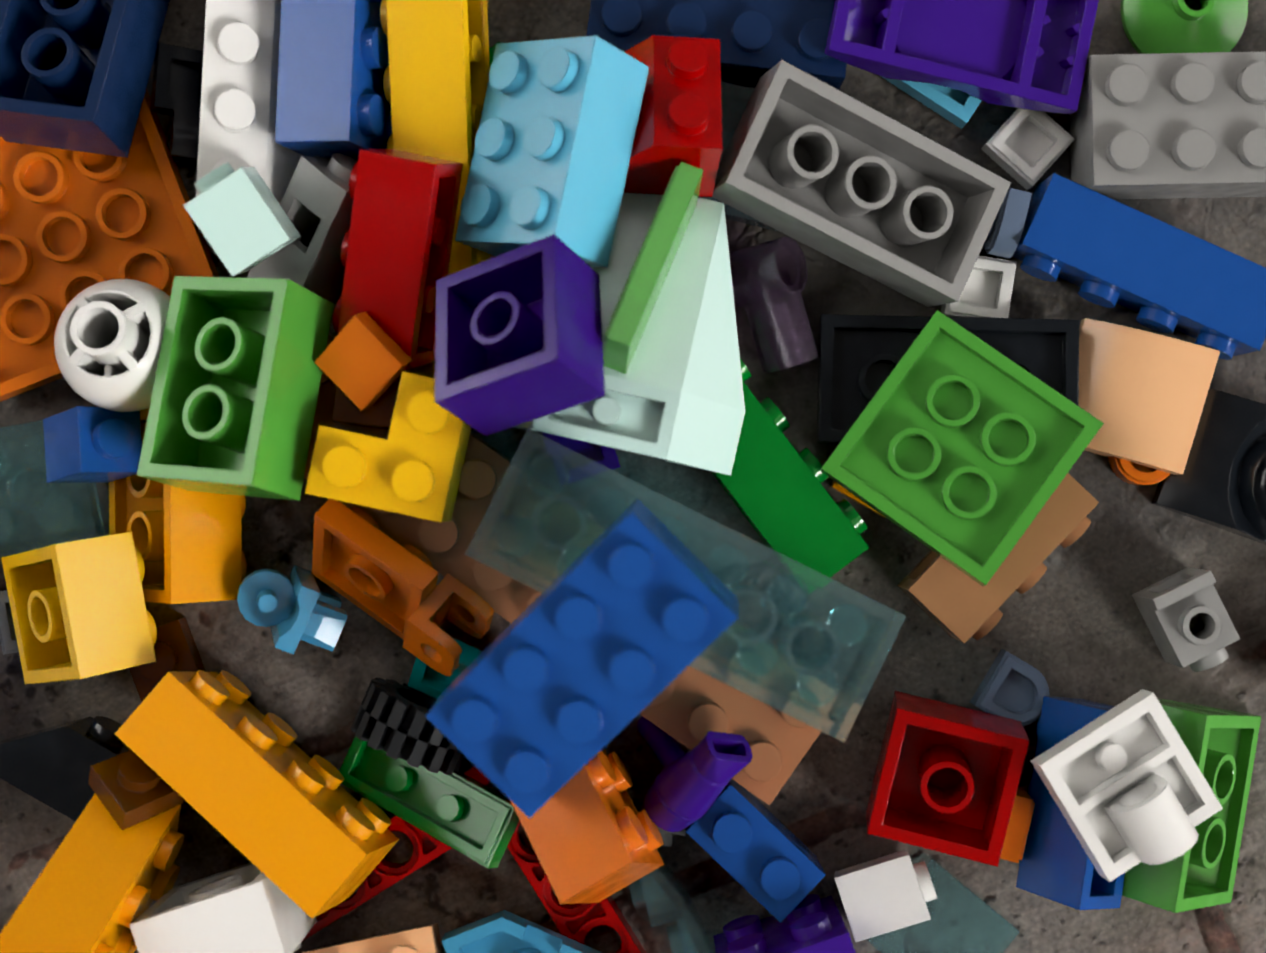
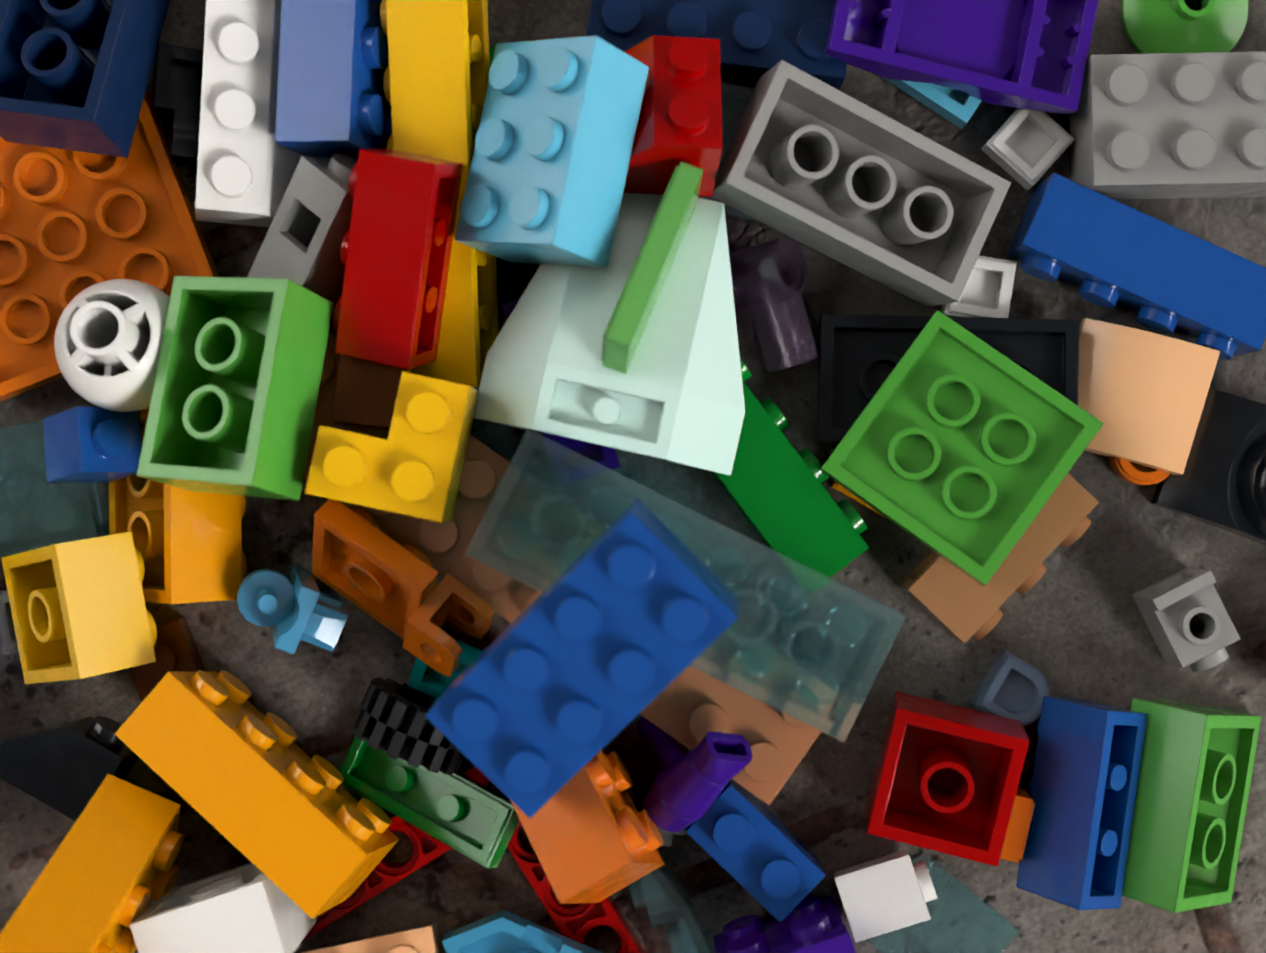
(131, 789): reddish brown plate -> none
(240, 217): light aqua brick -> none
(363, 361): orange tile -> none
(519, 337): dark purple brick -> none
(1008, 224): sand blue tile -> none
(1128, 787): white plate -> none

